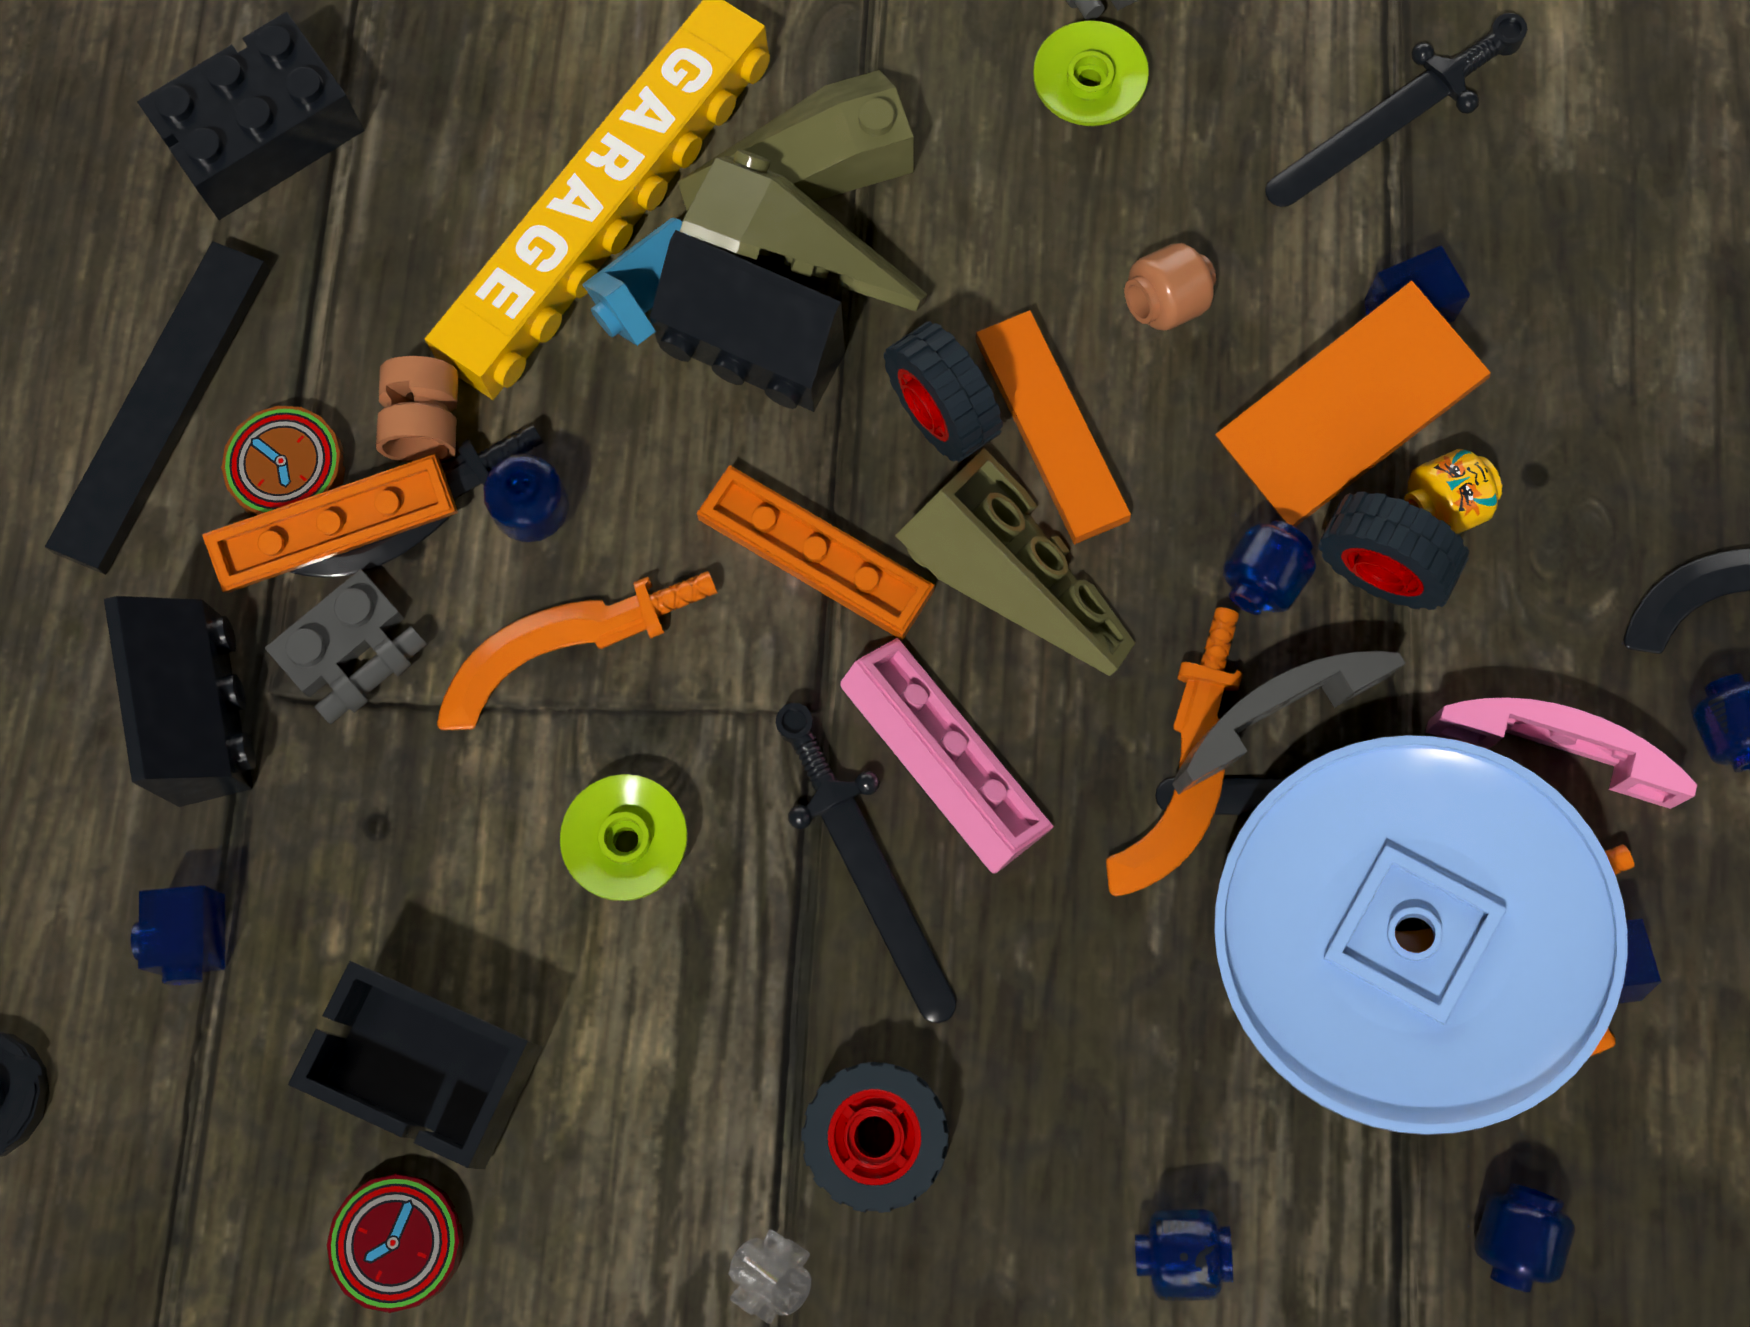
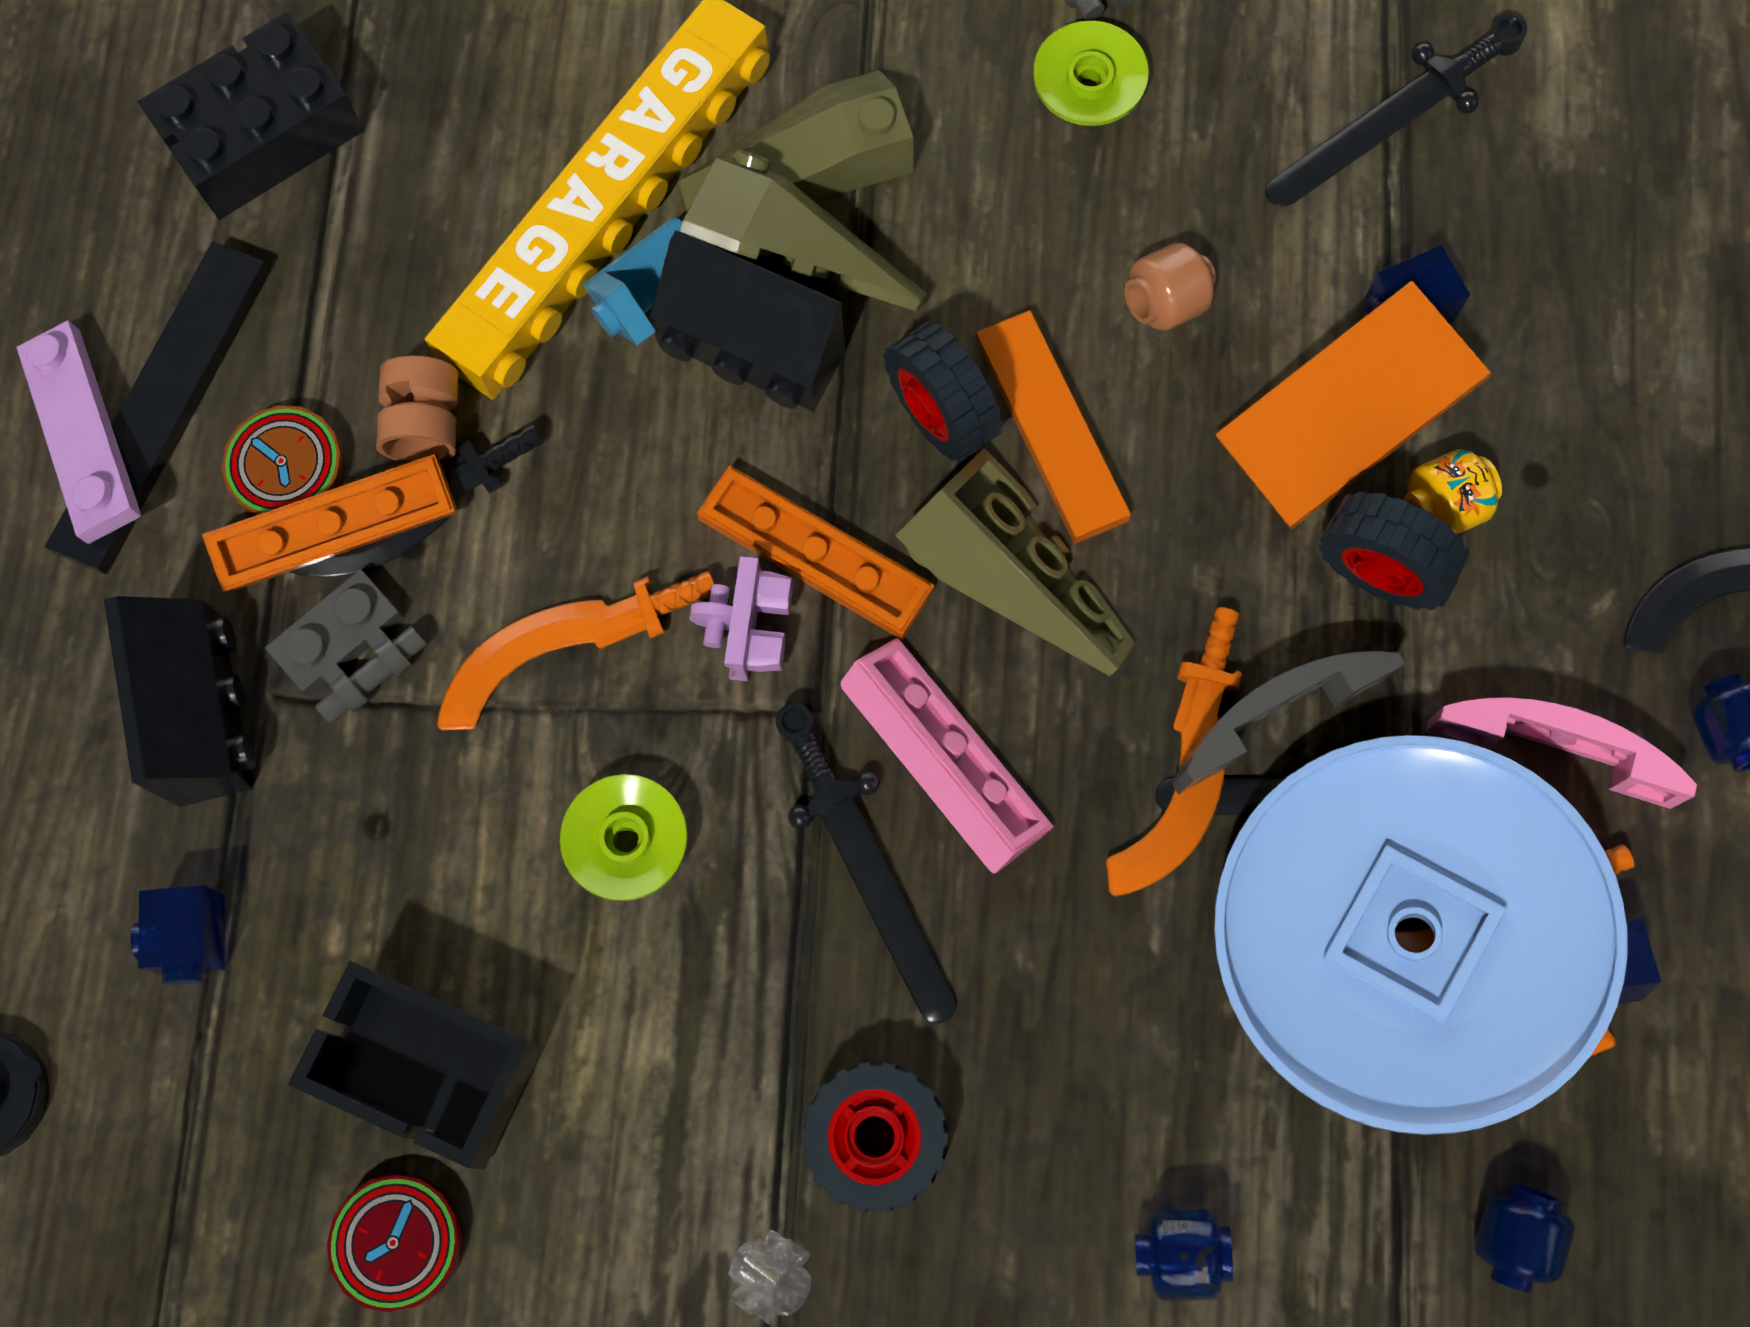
(78, 432): none -> lavender plate
(526, 498): clear blue head -> none
(754, 593): none -> lavender hips
(1269, 567): clear blue head -> none

